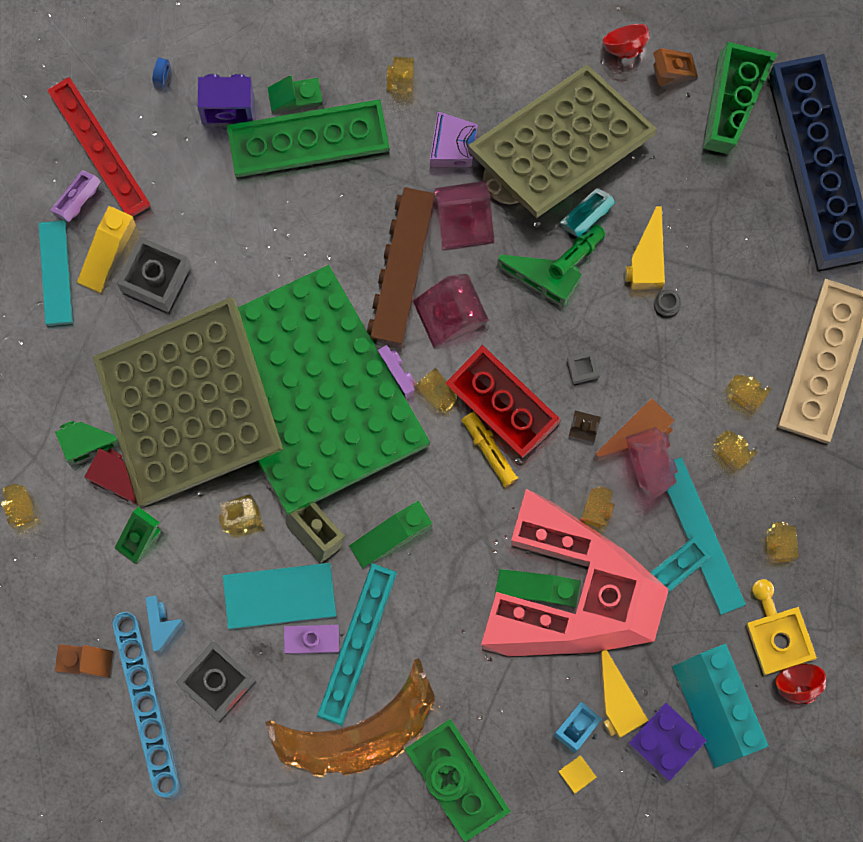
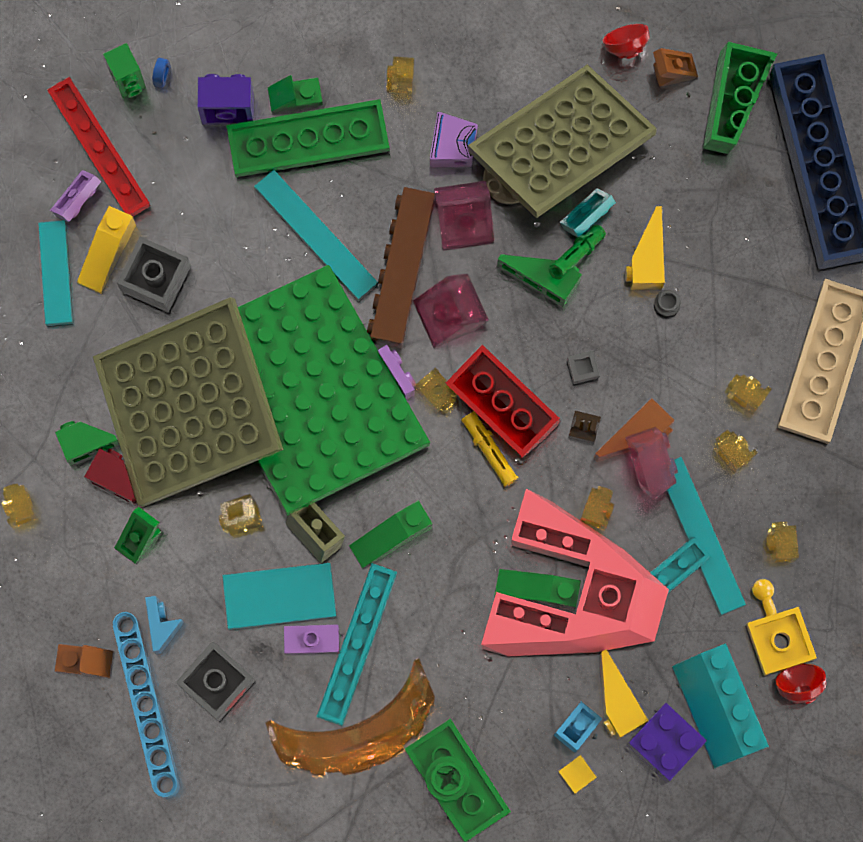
(124, 71): none -> green brick
(316, 235): none -> teal tile

